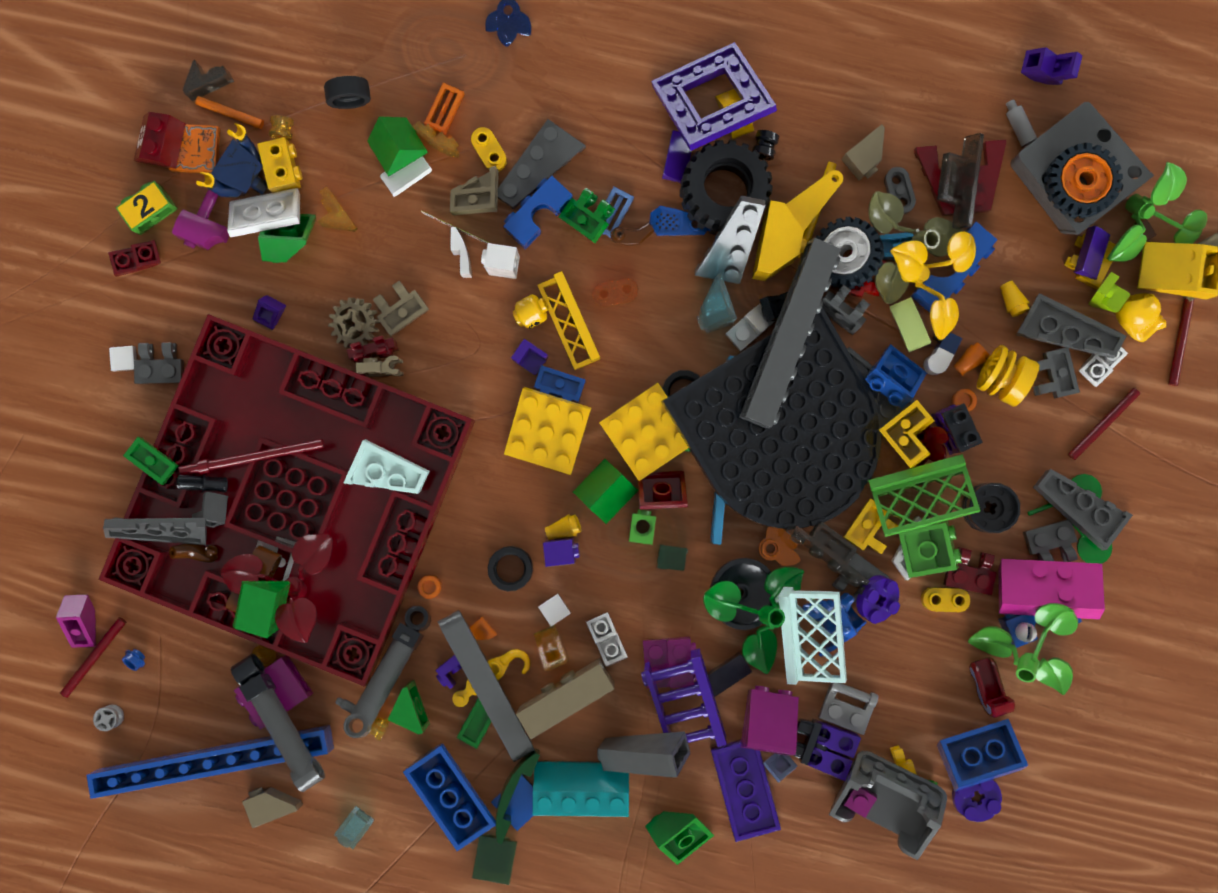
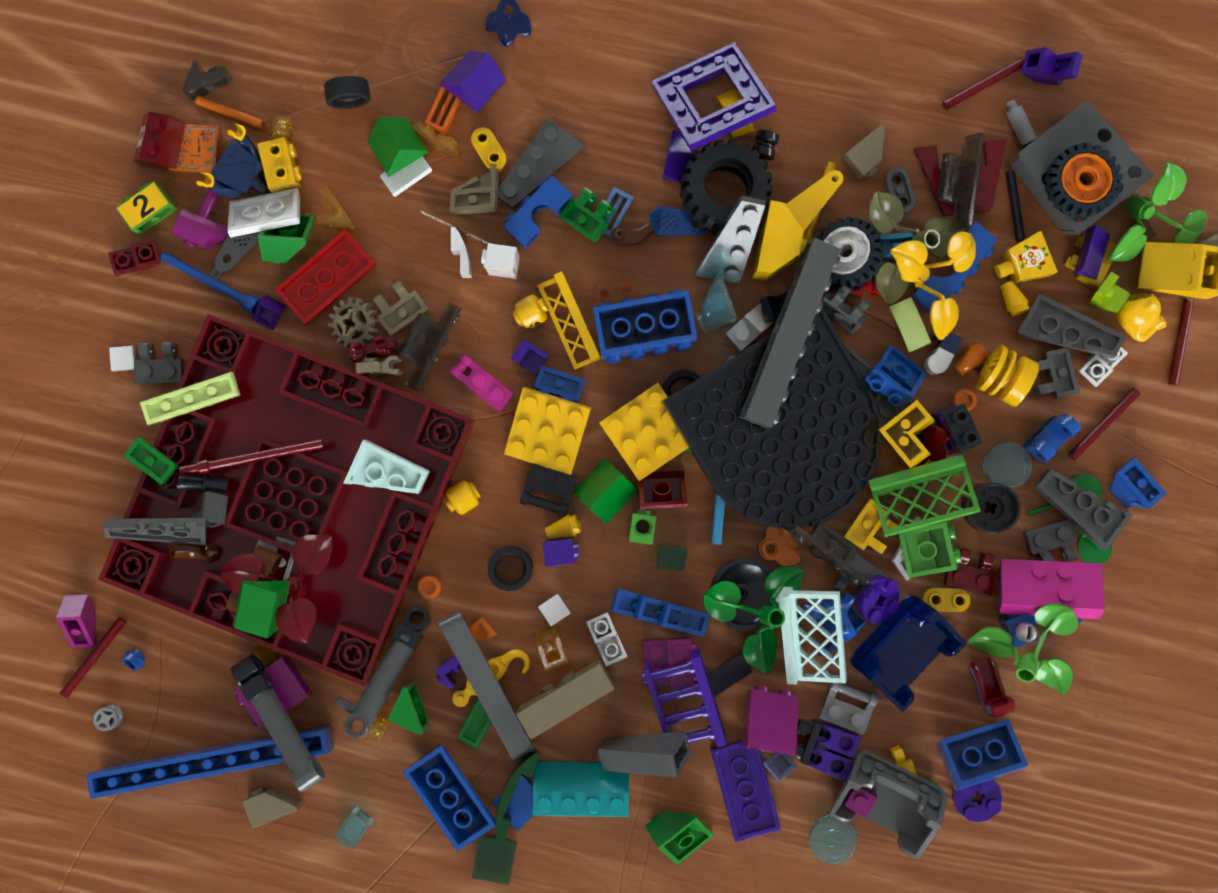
(190, 398): none -> yellowish green tile
(235, 250): none -> dark grey piece
(246, 301): none -> blue piece
(325, 277): none -> red plate
(425, 342): none -> clear smoke bracket
(462, 497): none -> yellow head
(474, 79): none -> dark purple slope
(482, 383): none -> dark pink plate
(550, 482): none -> black plate
(645, 326): none -> blue brick
(660, 612): none -> blue slope
(833, 840): none -> clear light blue tile
(904, 648): none -> clear blue windscreen
(983, 84): none -> dark red bar
(1007, 464): none -> clear light blue tile
(1015, 206): none -> black bar
(1027, 261): none -> yellow torso
(1051, 436): none -> blue piece
(1135, 486): none -> blue slope

